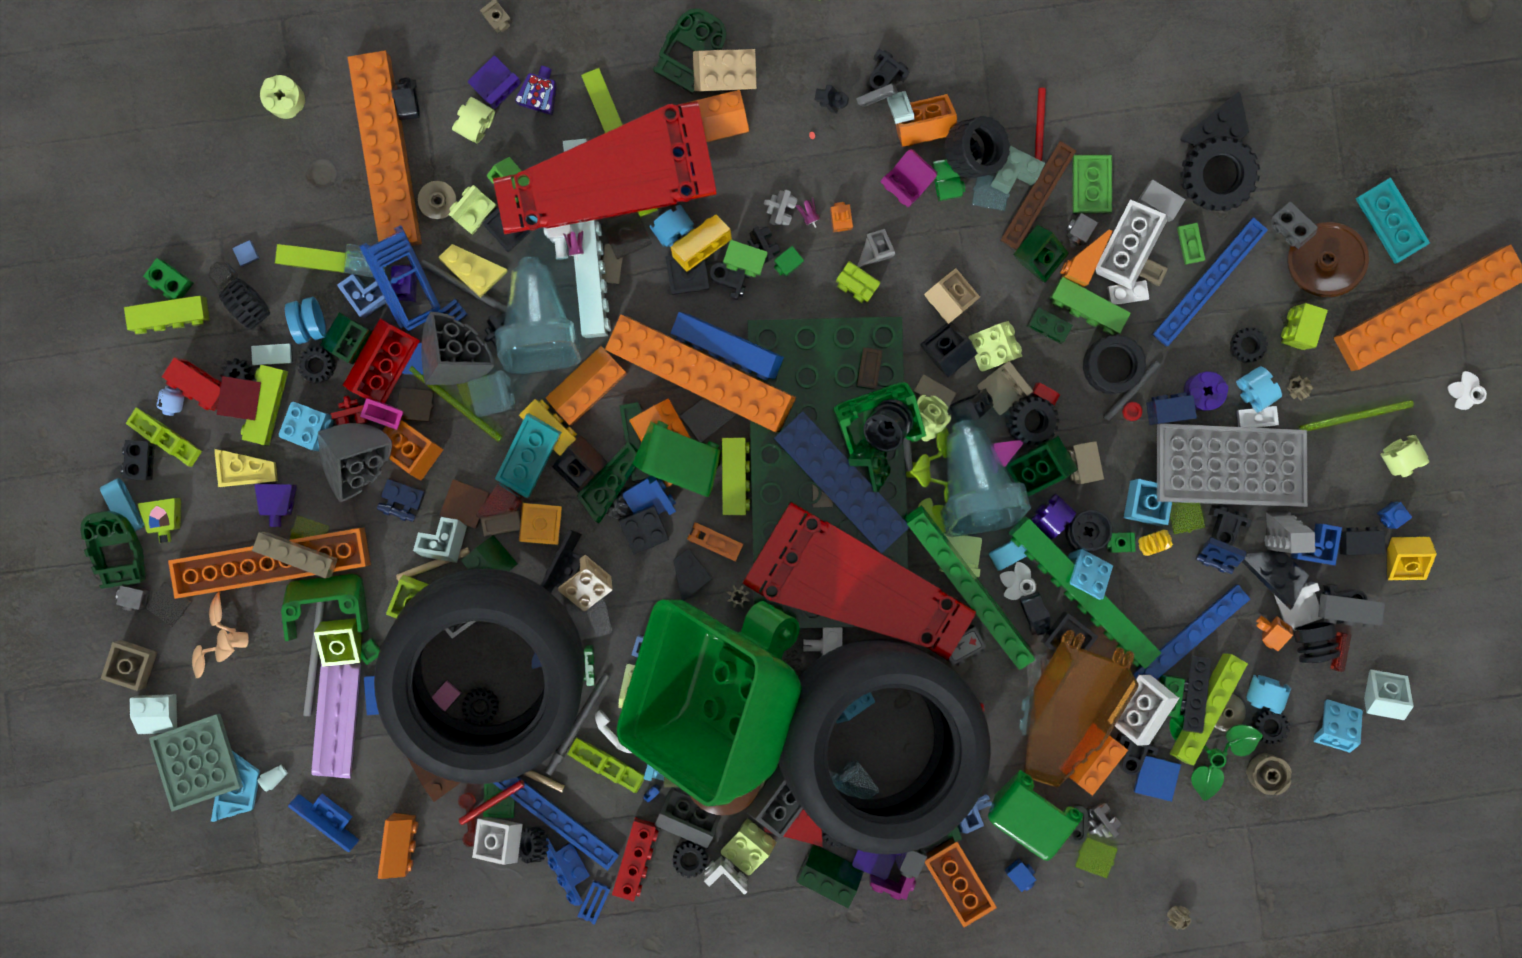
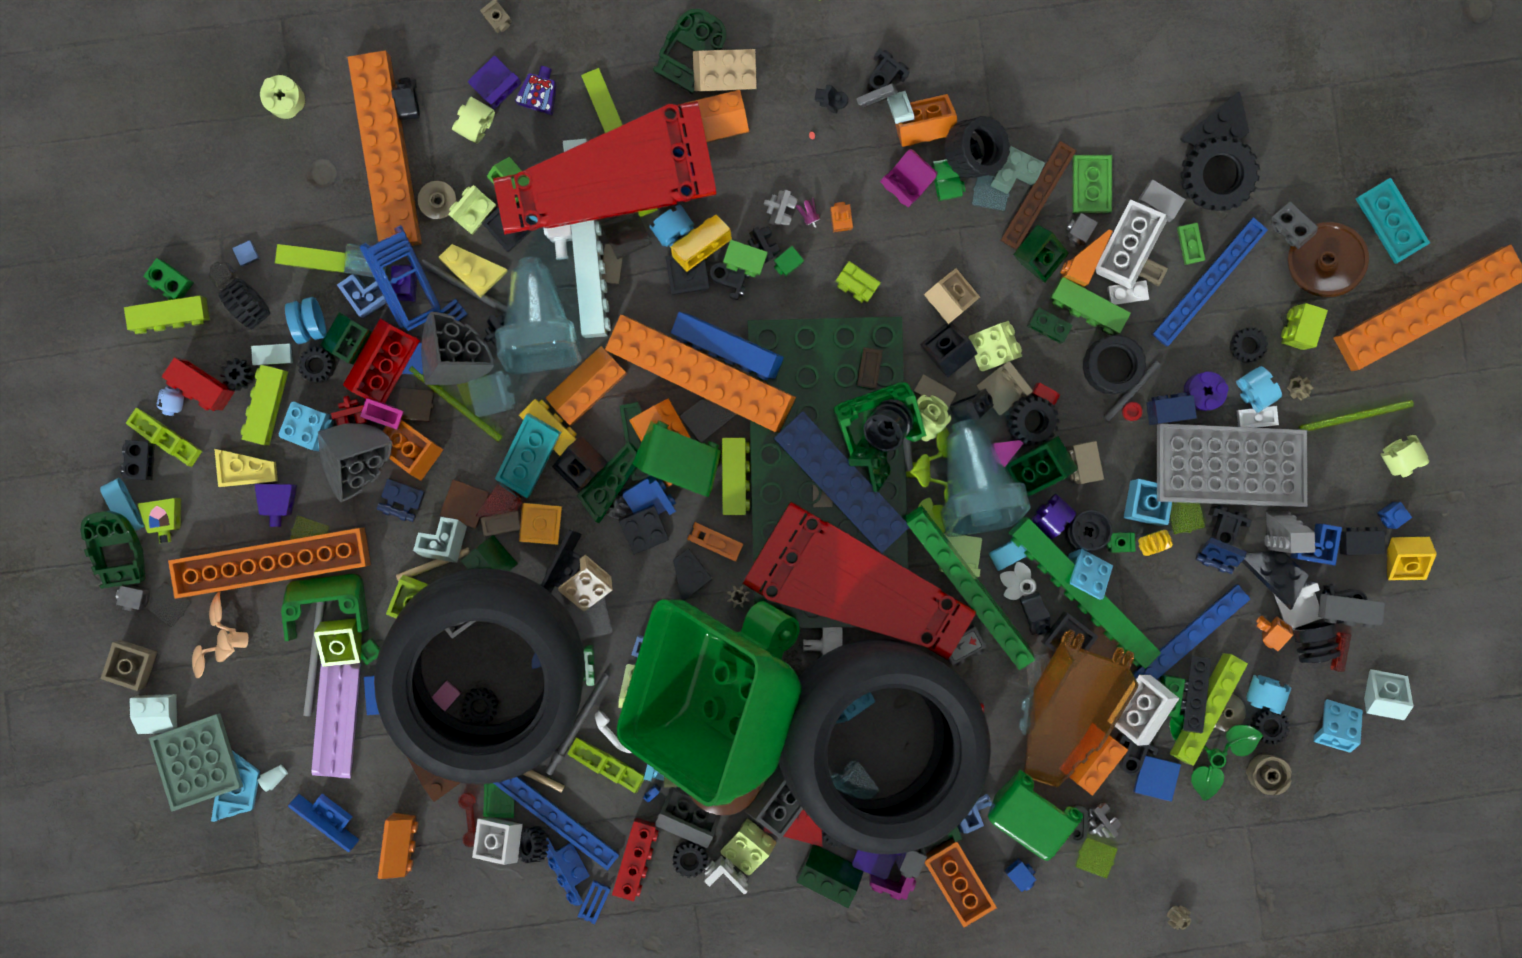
(238, 398): dark red piece -> none
(295, 554): dark tan brick -> none
(491, 802): red bar -> none
(574, 244): flat silver piece -> none
(876, 248): light grey slope -> none
(1040, 123): red bar -> none
(1464, 391): white plate -> none

